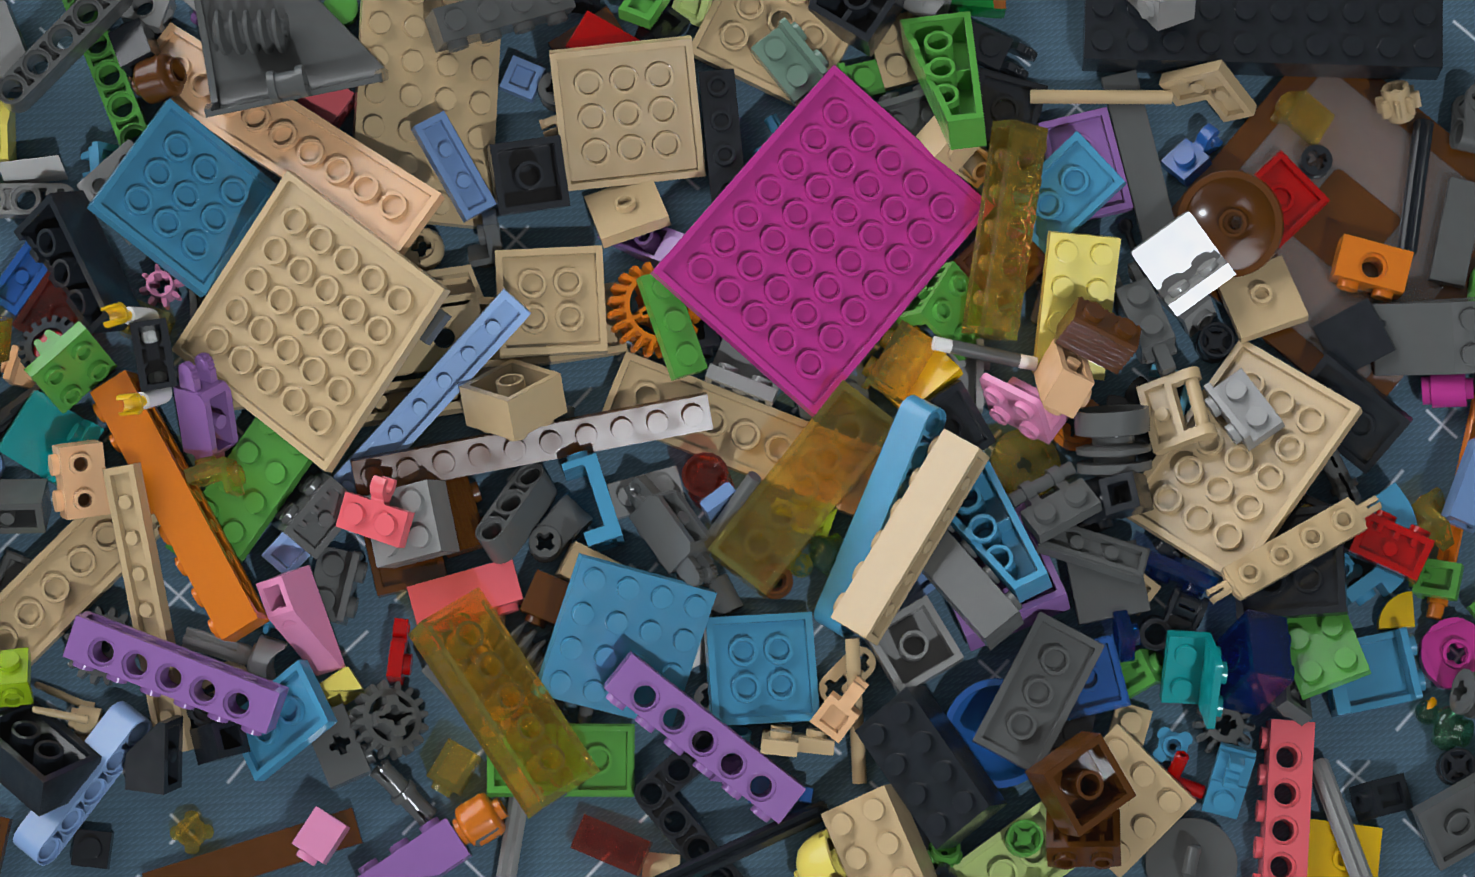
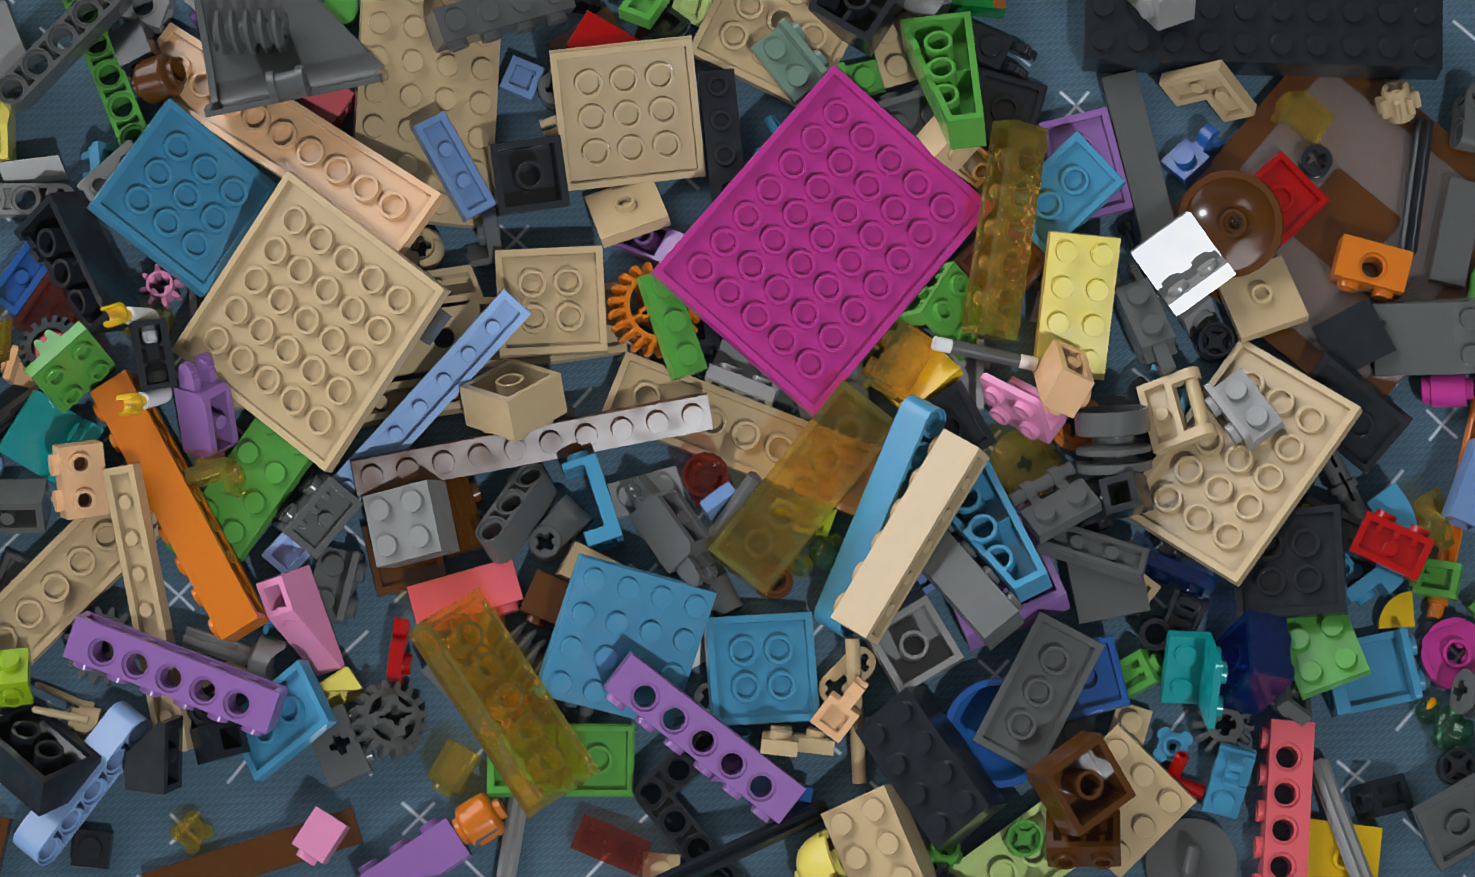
(375, 515): coral plate -> none
(403, 792): dark grey pin -> none
(1098, 335): reddish brown brick -> none
(1101, 96): tan bar -> none
(1125, 635): clear blue plate -> none
(1293, 549): tan plate -> none

